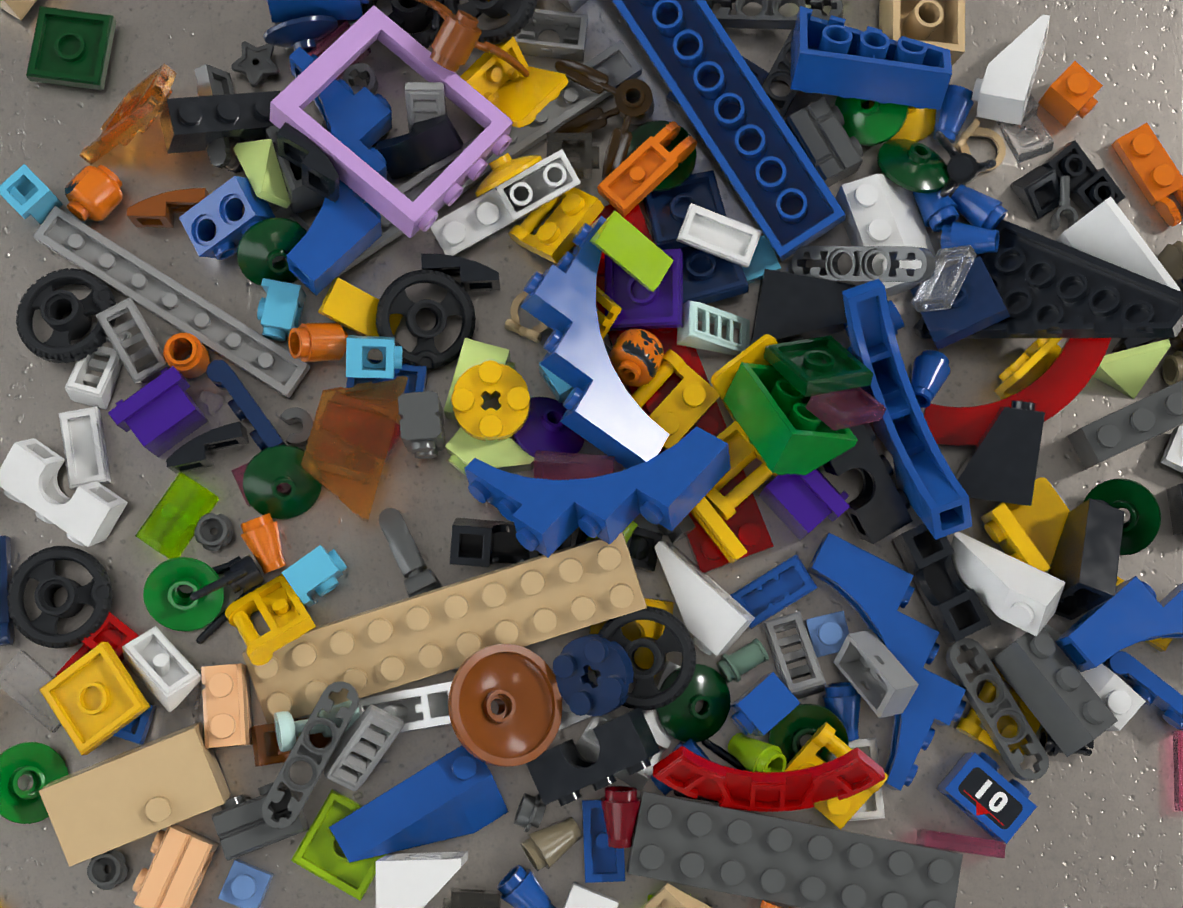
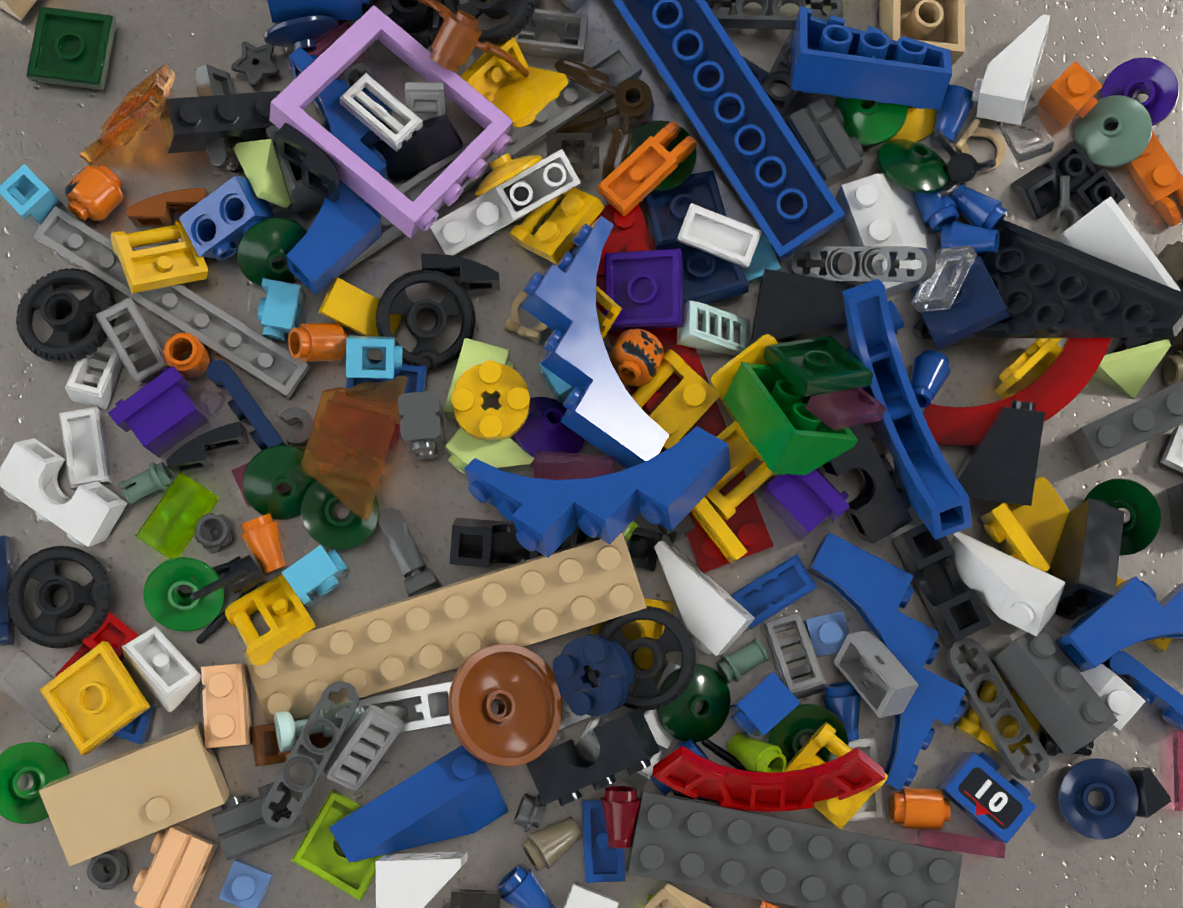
(146, 482): none -> sand green pin
(158, 265): none -> yellow plate
(327, 528): none -> dark green dish
(403, 132): none -> white tile
(632, 251): lime slope -> none
(919, 808): none -> orange brick
(1117, 146): none -> sand green dish
(1117, 798): none -> dark blue dish
(1145, 77): none -> dark purple dish
(1150, 792): none -> black slope

